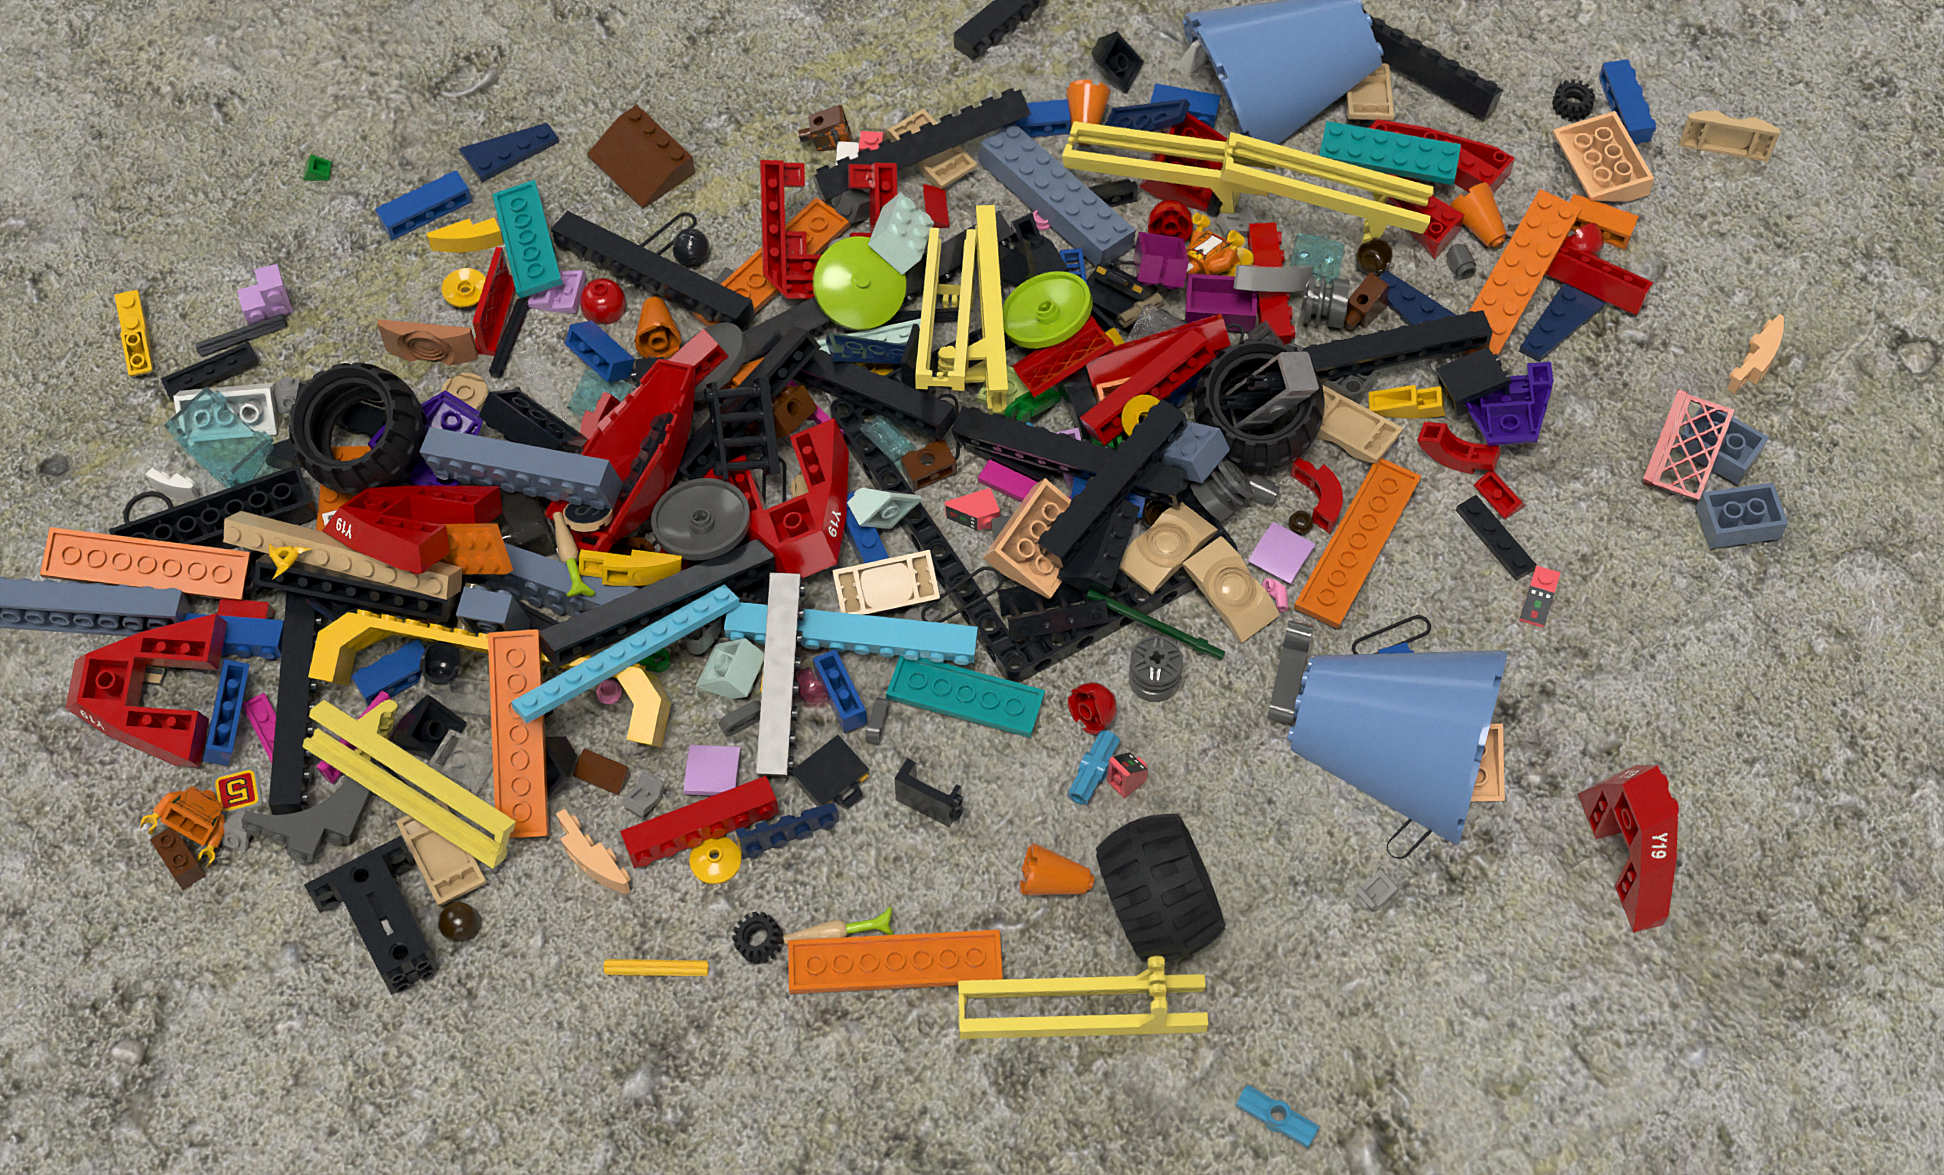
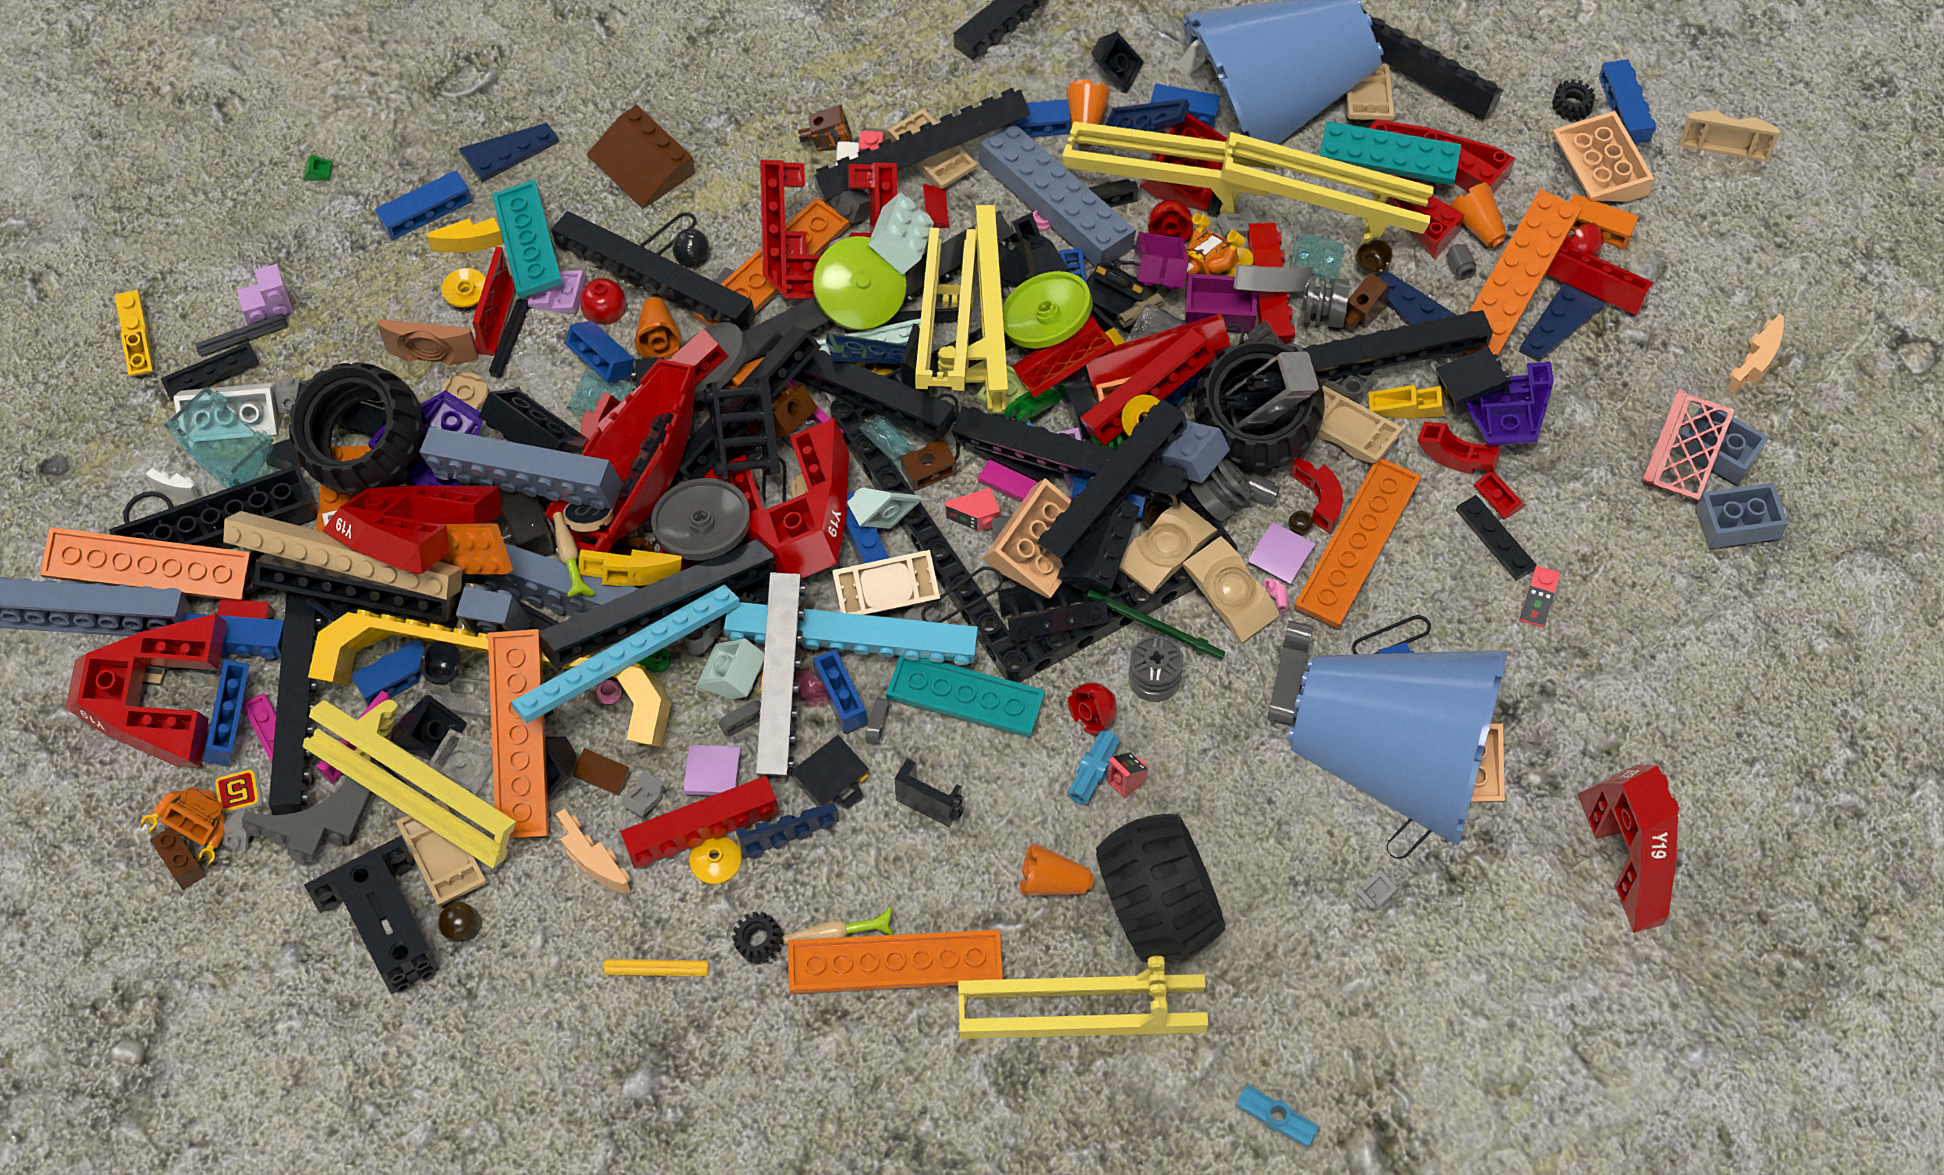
(291, 555): yellow piece -> none

